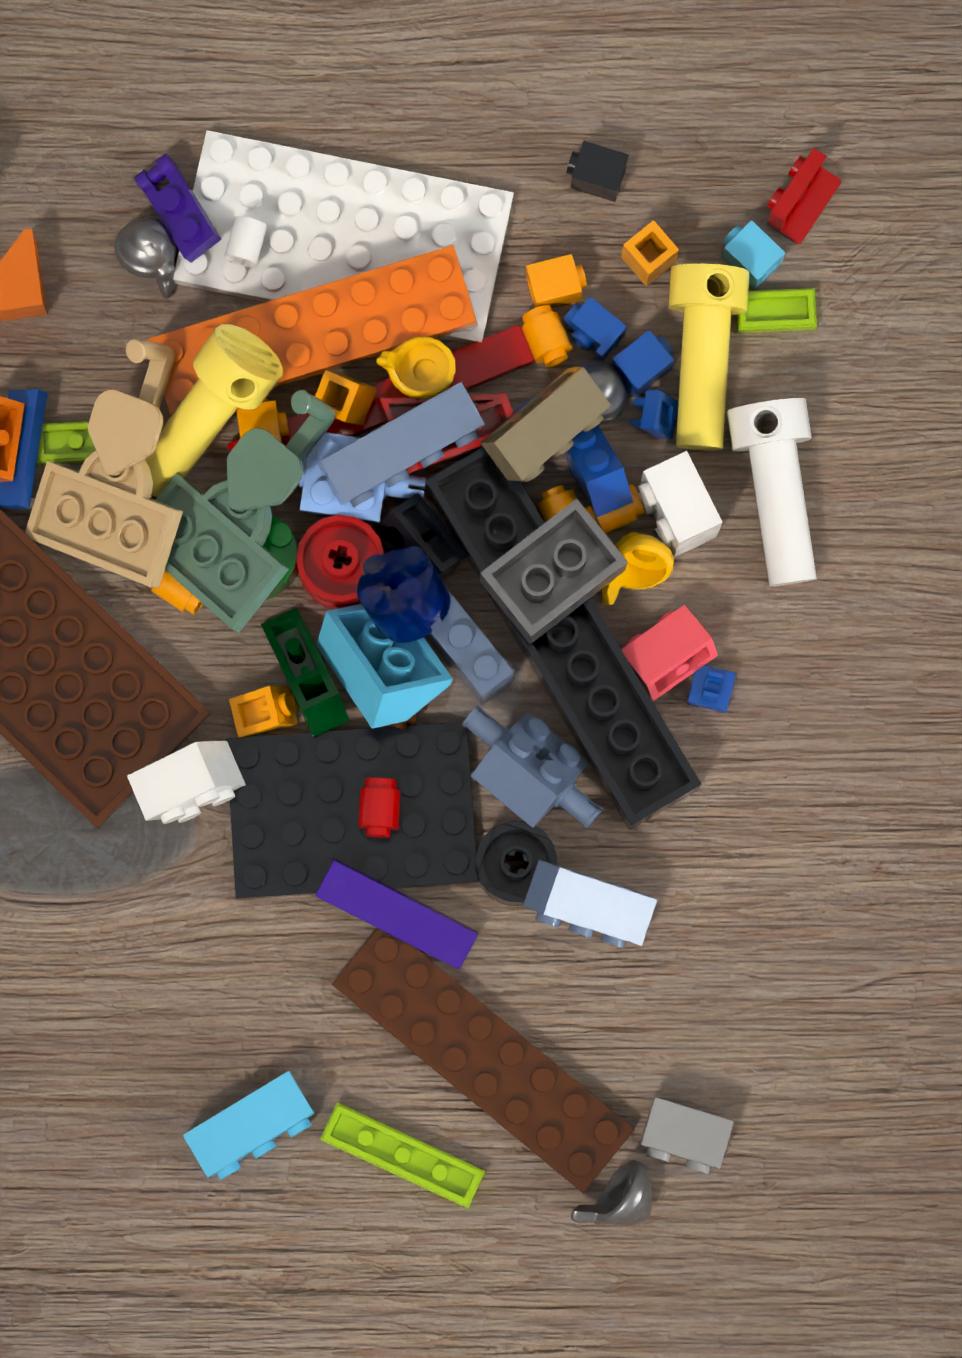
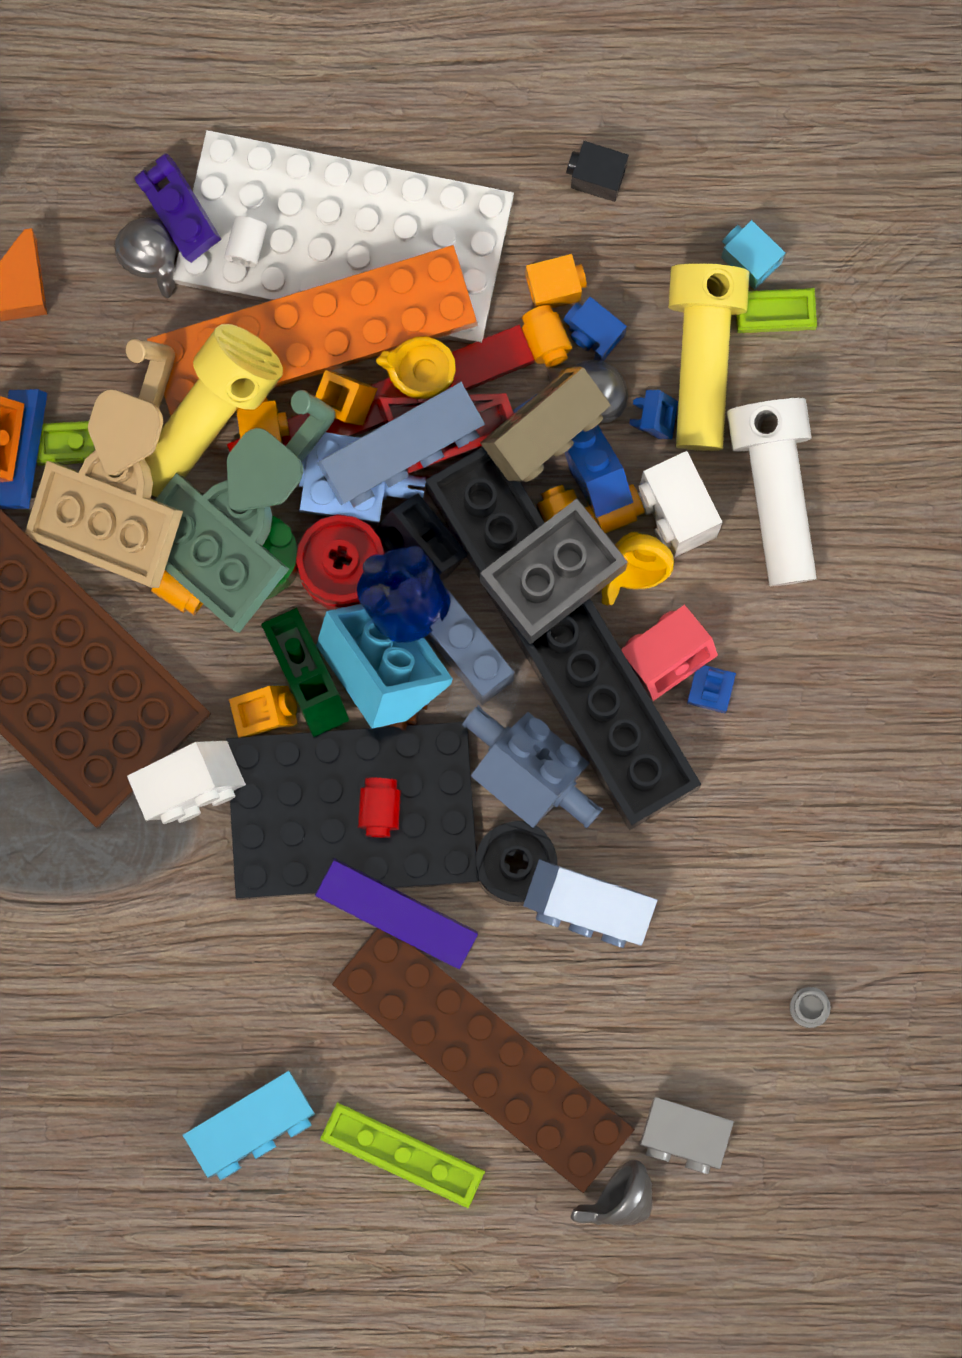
(644, 362): blue brick -> none
(649, 253): light orange brick -> none
(804, 199): red bracket -> none
(810, 1007): none -> light grey plate

